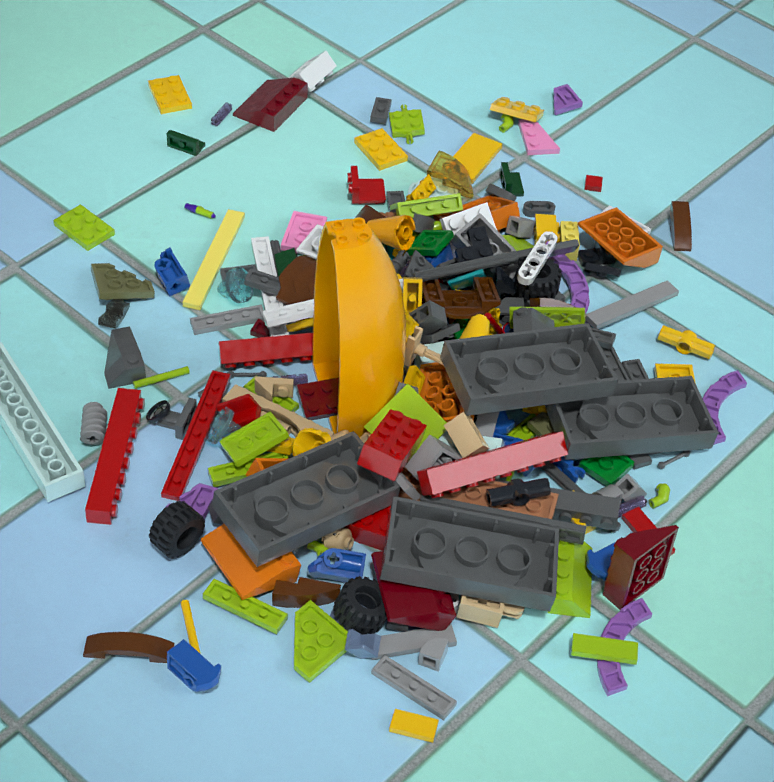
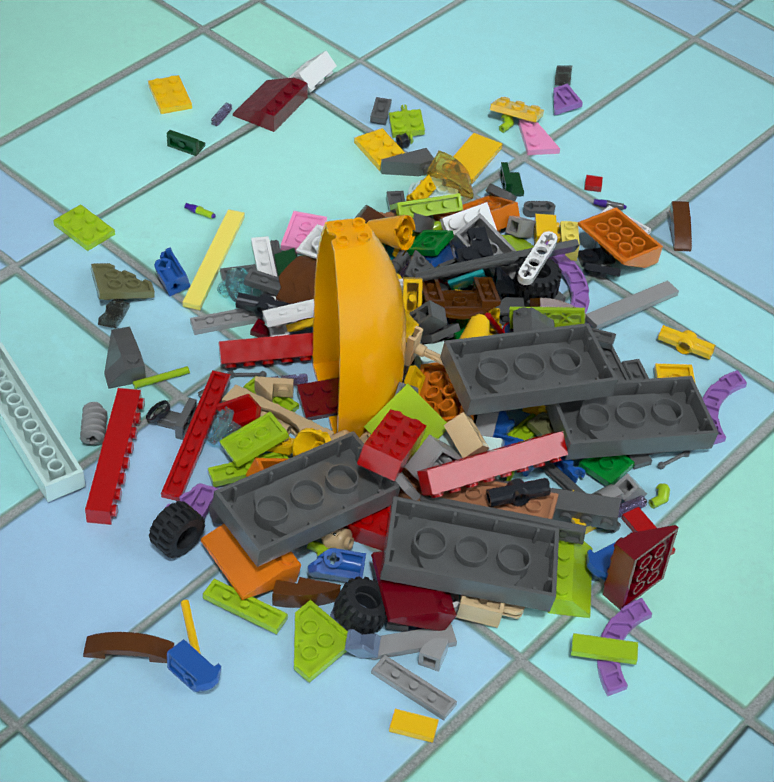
(257, 304): none -> black piece
(365, 189): red bracket -> none
(403, 140): none -> black bush
(408, 164): none -> dark grey slope
(563, 75): none -> clear smoke slope
(605, 203): none -> piece

